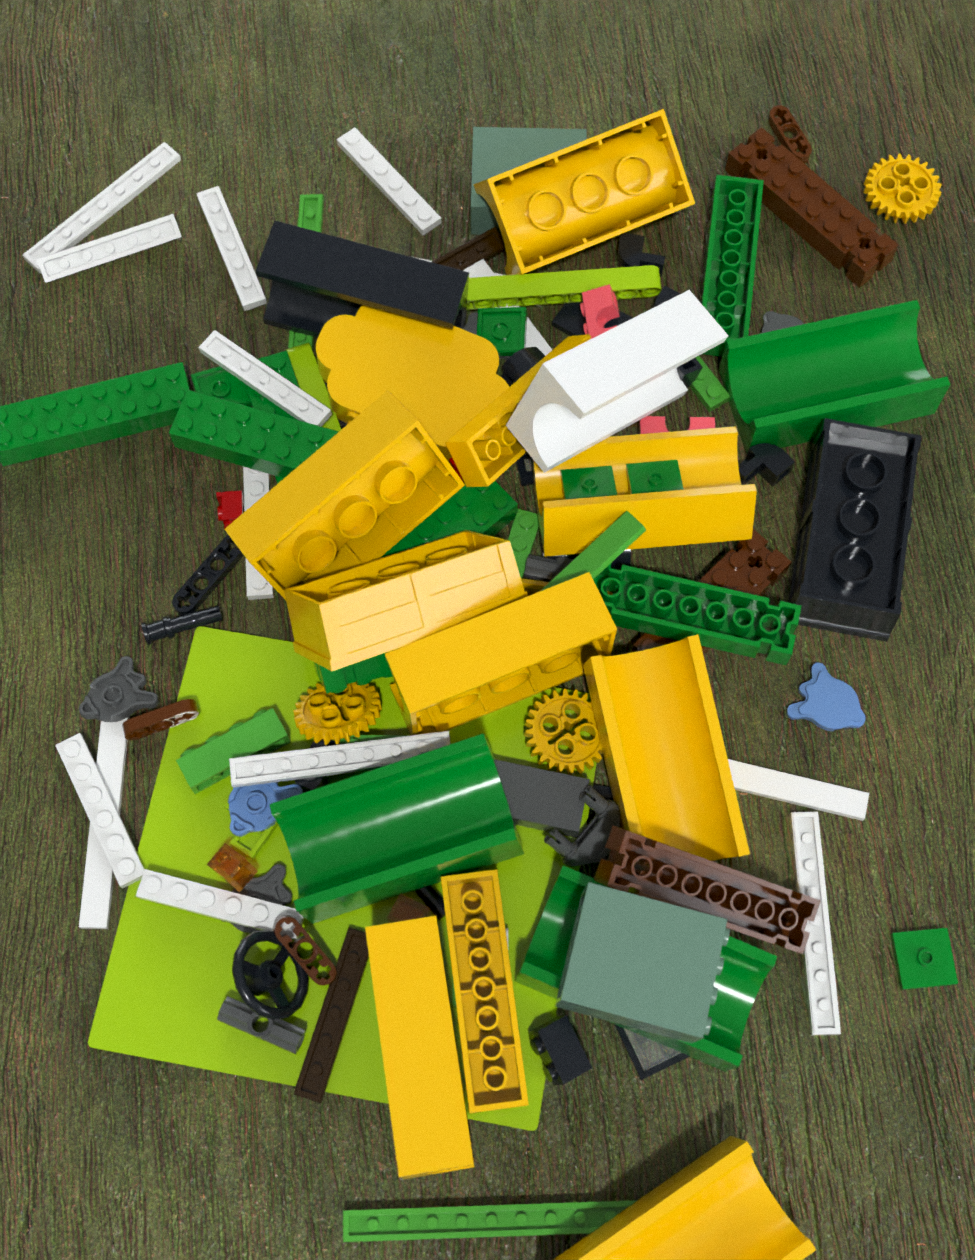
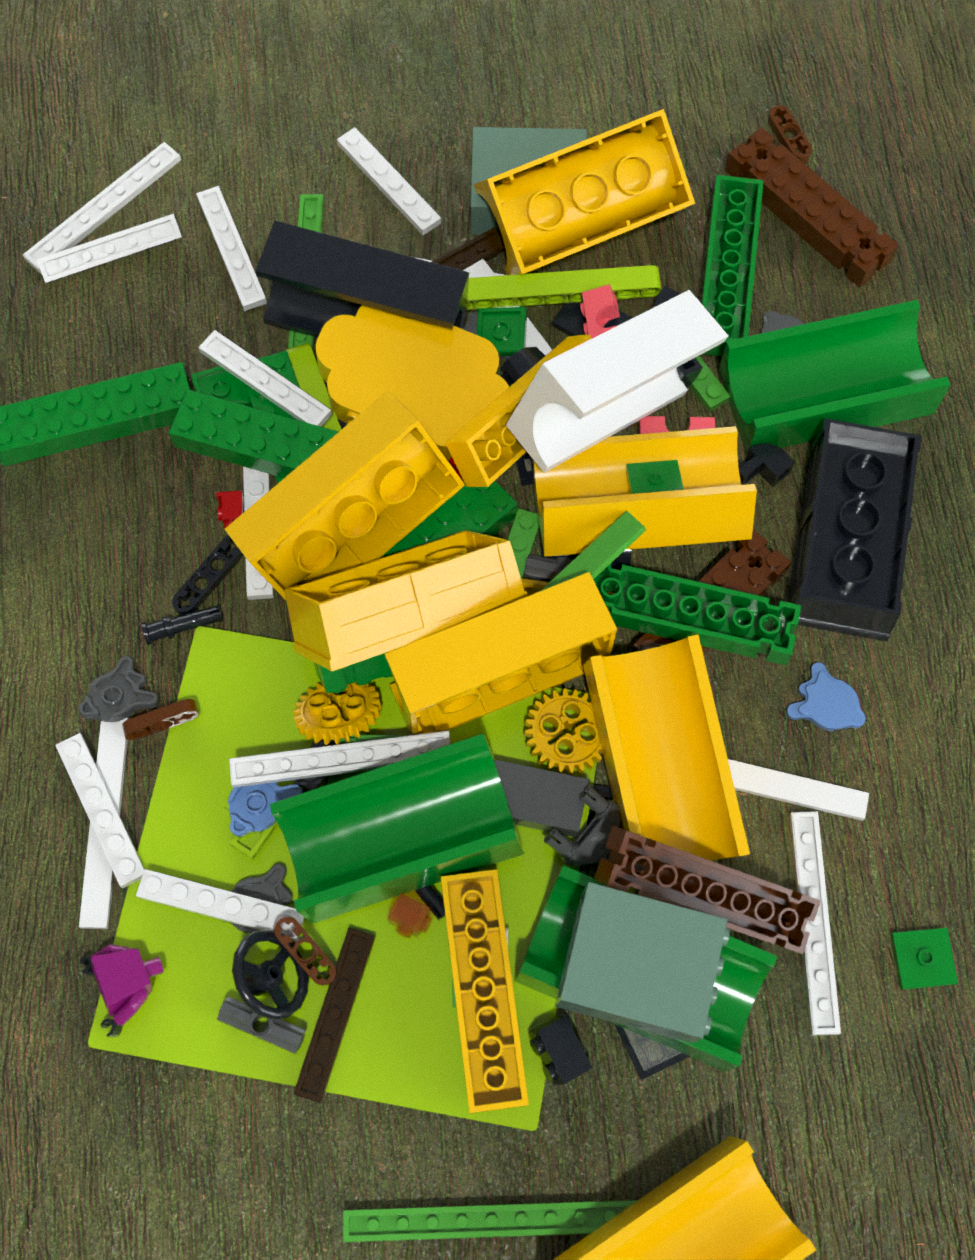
(122, 982): none -> magenta torso
(211, 762): bright green brick -> none
(232, 867): clear orange brick -> none
(419, 1048): yellow piece -> none
(588, 482): green plate -> none
(631, 253): black brick -> none
(902, 188): yellow gear -> none

